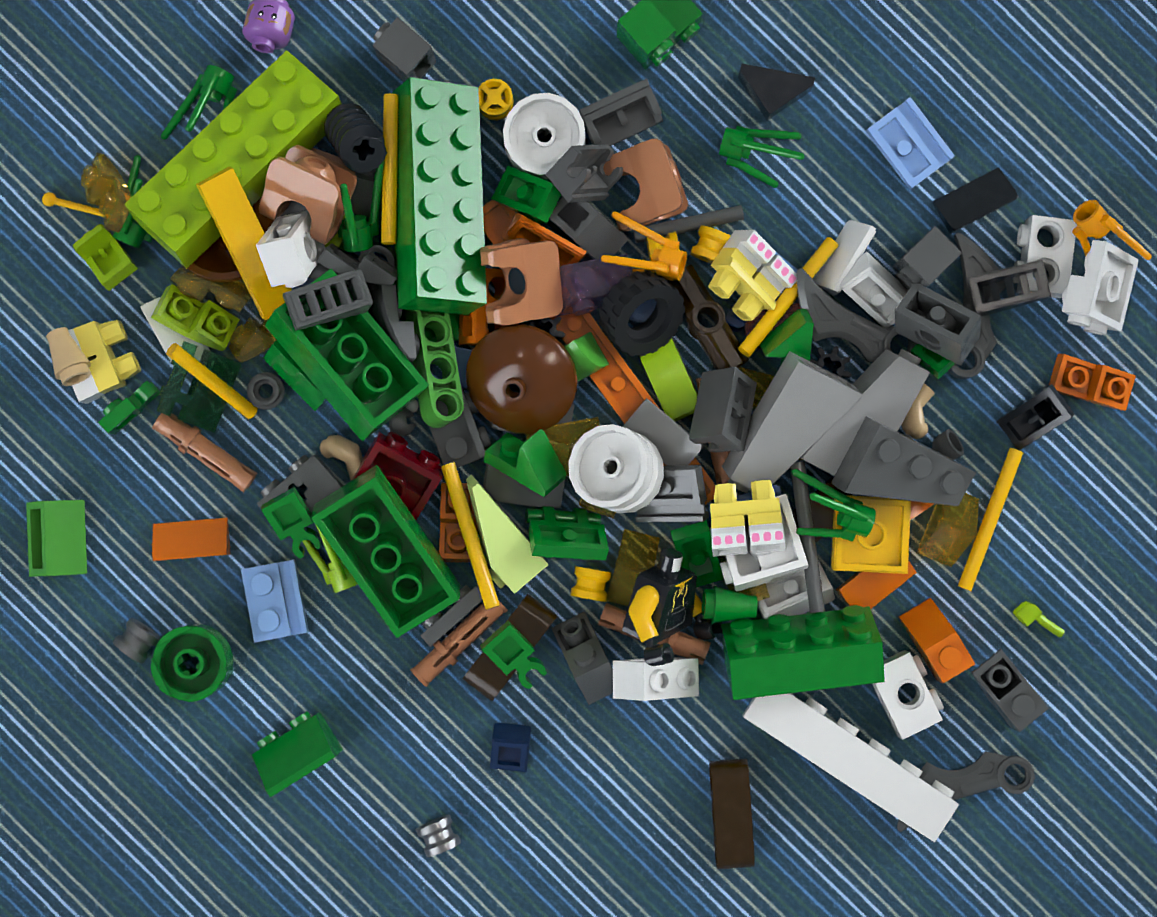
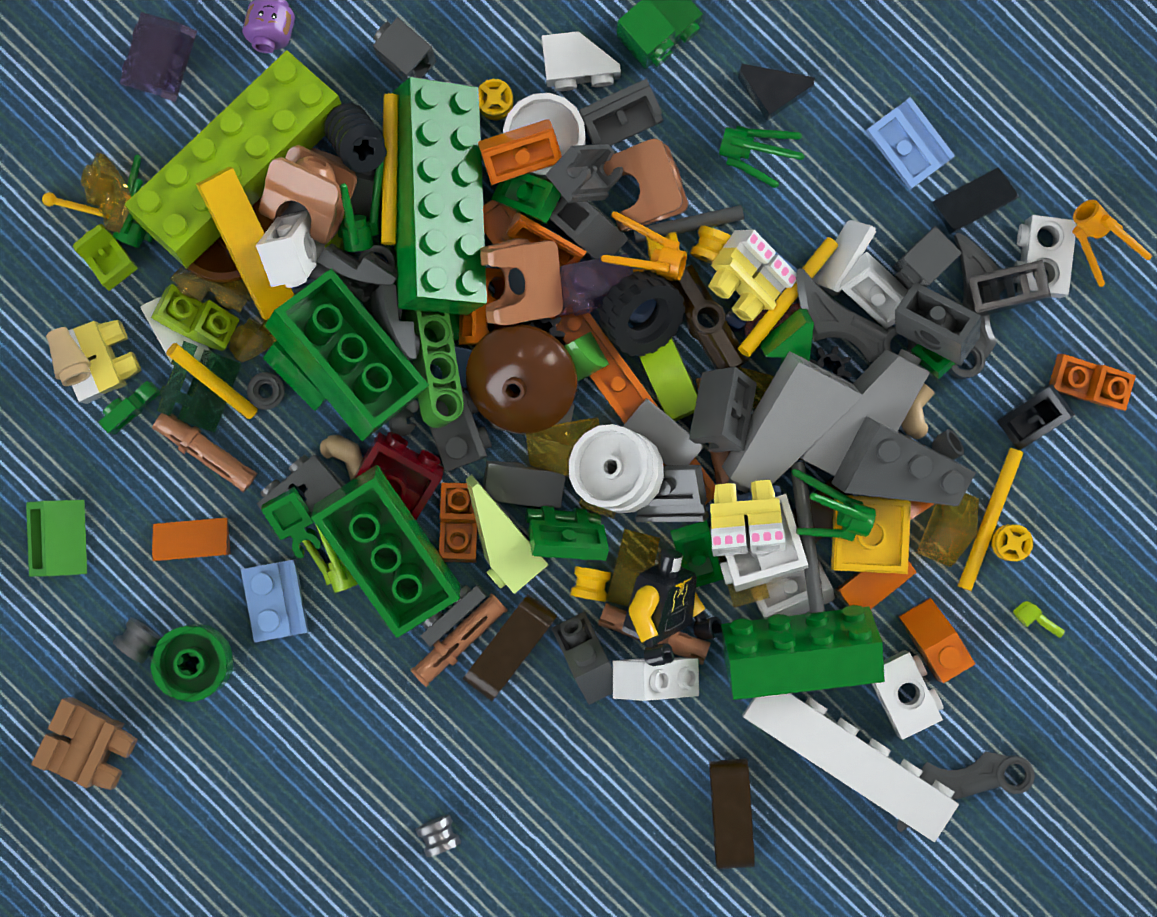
(91, 743): none -> medium nougat hips
(158, 56): none -> clear purple brick
(211, 86): green plant -> none
(296, 752): green slope -> none
(359, 291): dark grey slope -> none
(470, 536): yellow bar -> none
(510, 747): dark blue slope -> none
(511, 651): green plate -> none
(520, 151): none -> orange slope
(527, 462): green slope -> none
(575, 60): none -> white slope
(727, 605): green cone -> none
(1009, 691): dark grey slope -> none
(1018, 539): none -> yellow wheel
(1101, 295): white plate -> none

